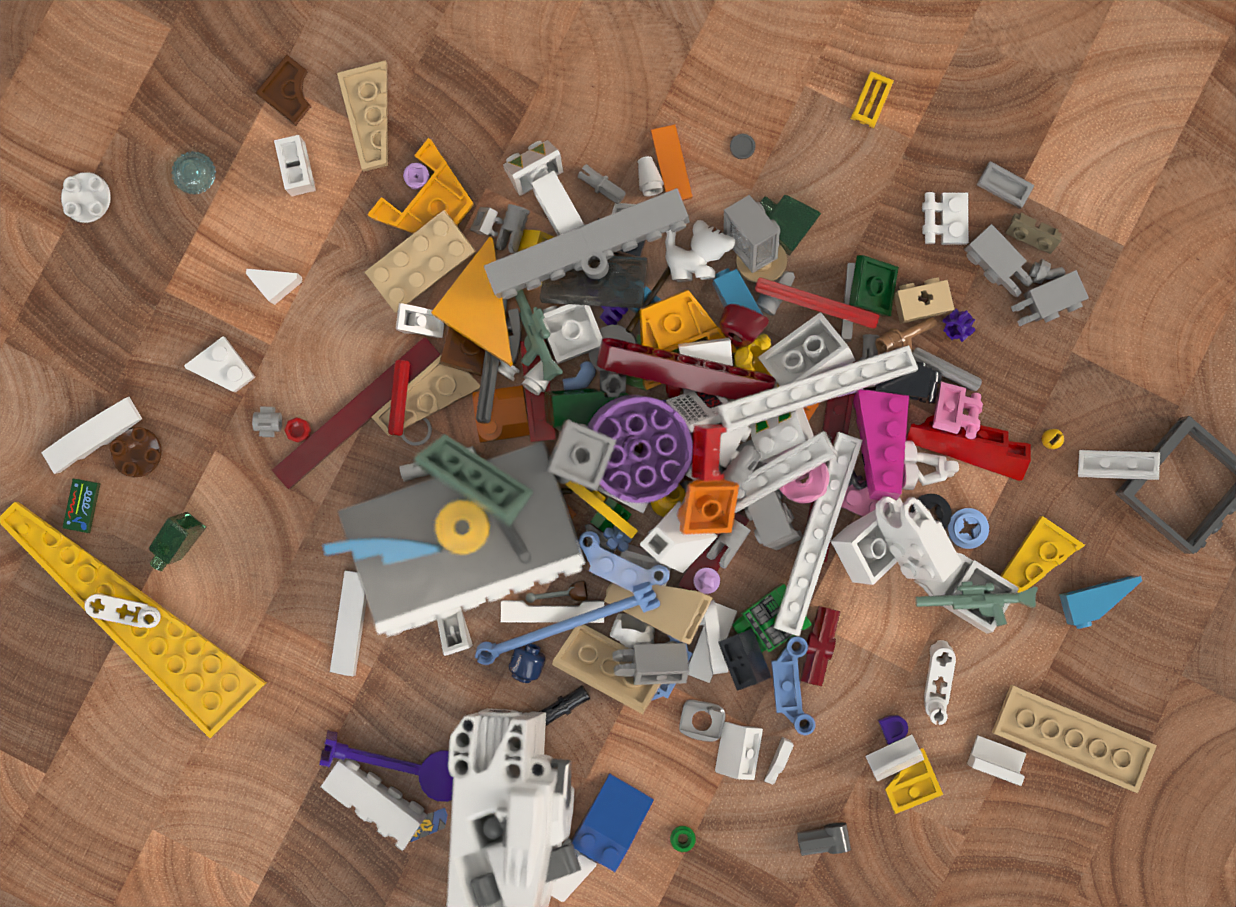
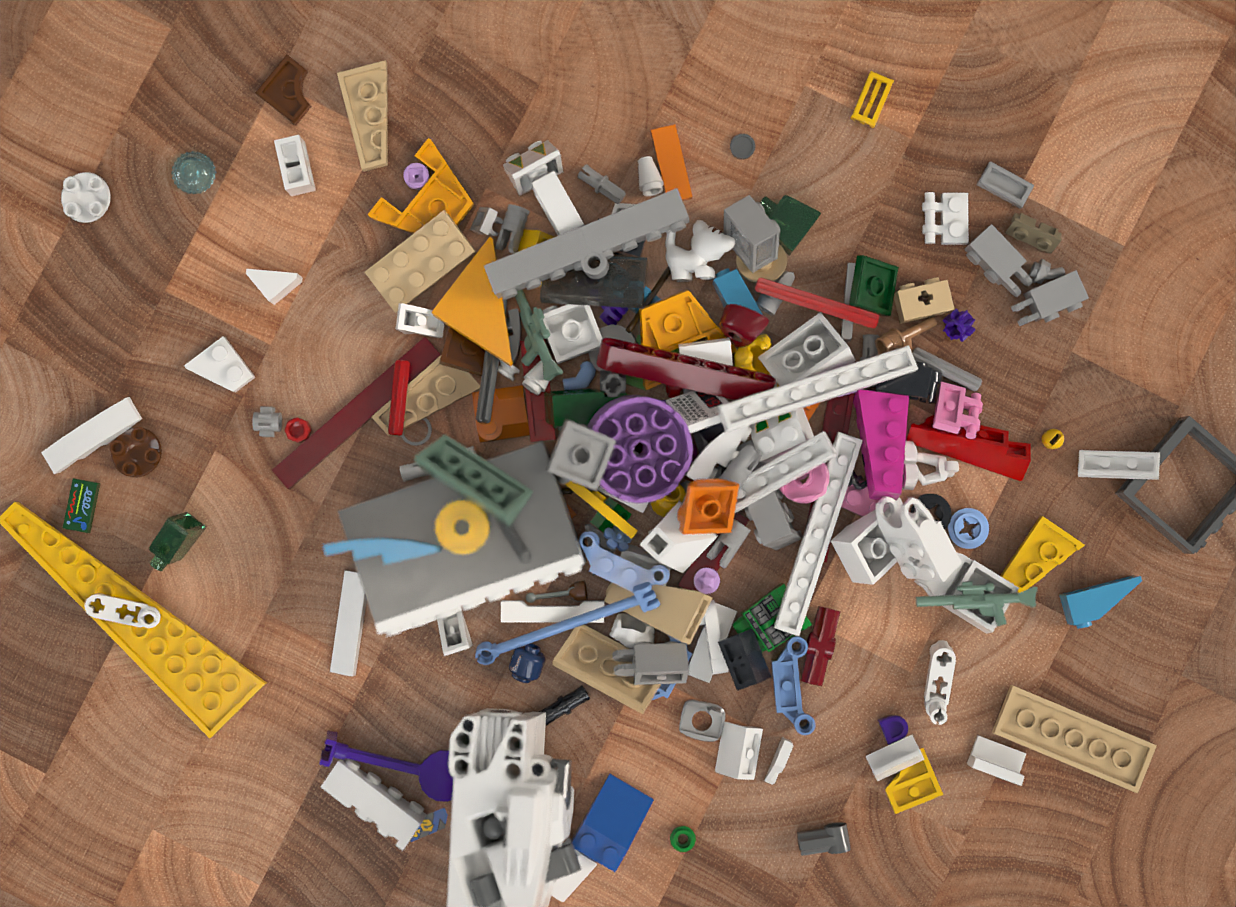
(707, 451): red hinge -> none

